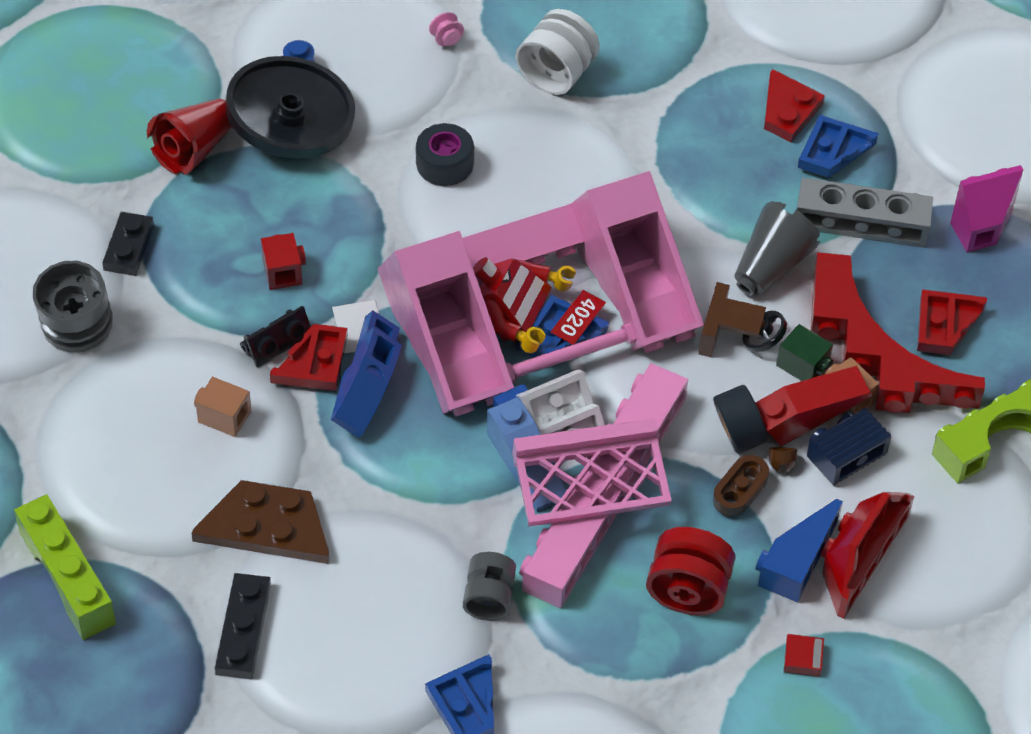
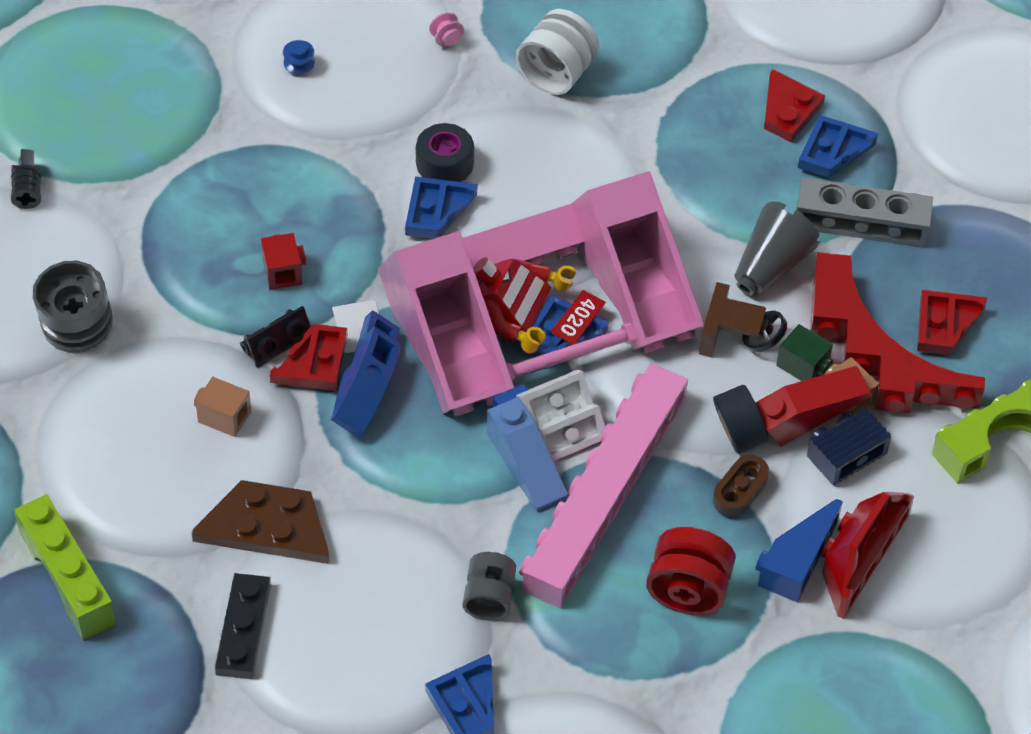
(26, 181): none -> black hinge
(128, 243): black plate -> none
(188, 134): red cone -> none
(290, 107): black dish -> none
(437, 205): none -> blue wing
(592, 443): bright pink fence -> none
(782, 456): reddish brown hinge -> none
(803, 655): red tile -> none
(985, 207): dark pink slope -> none

